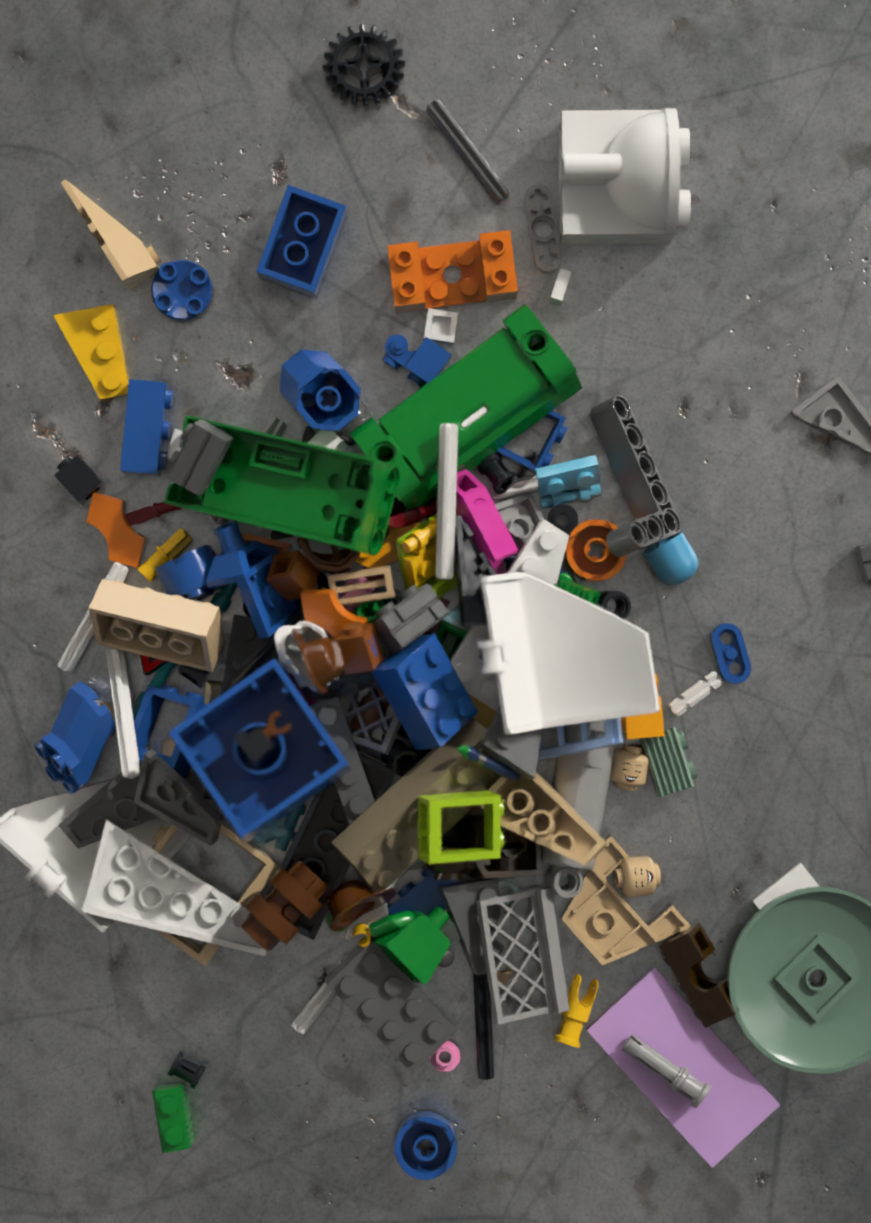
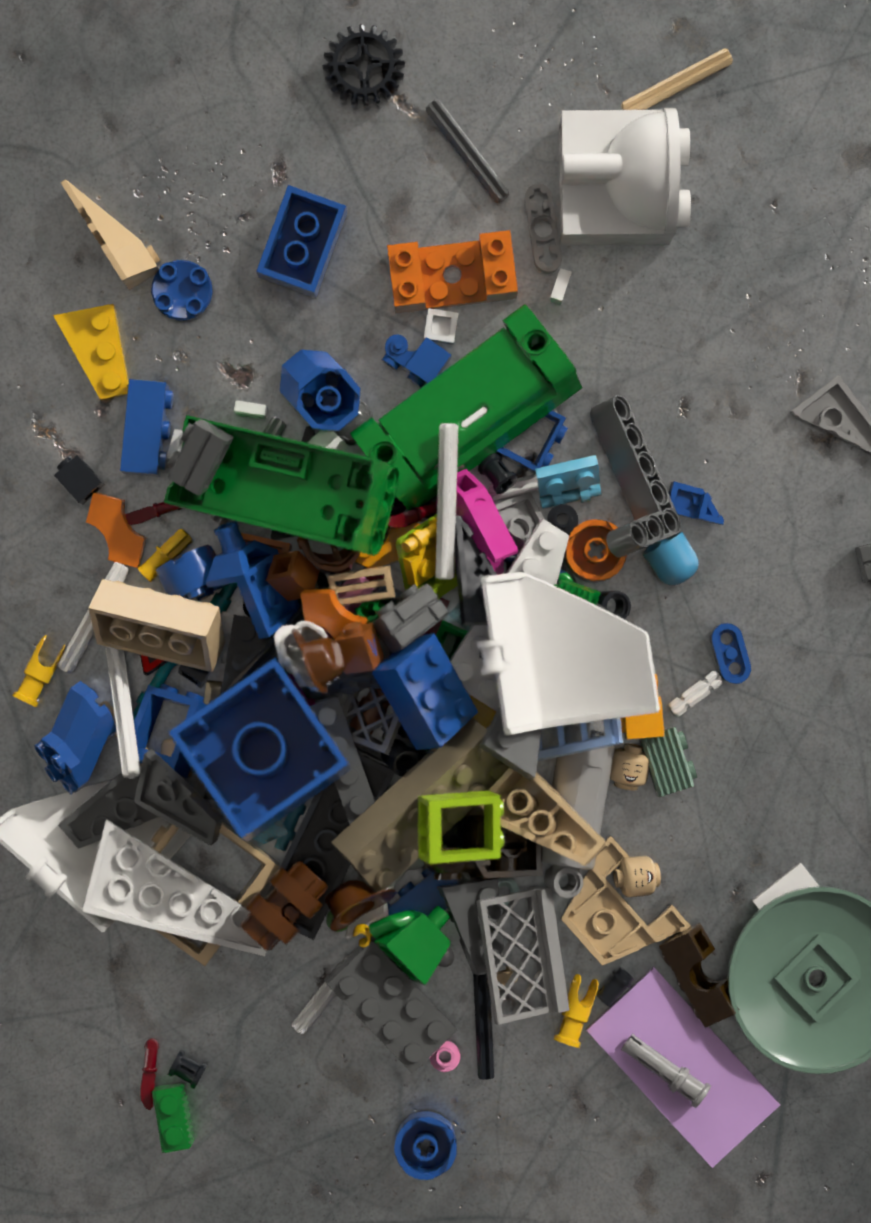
(36, 676): none -> yellow piece
(148, 1076): none -> dark red piece
(251, 410): none -> white tile
(257, 743): black piece -> none
(487, 762): dark blue piece -> none
(615, 986): none -> black pin
(679, 81): none -> tan axle
(694, 503): none -> blue slope

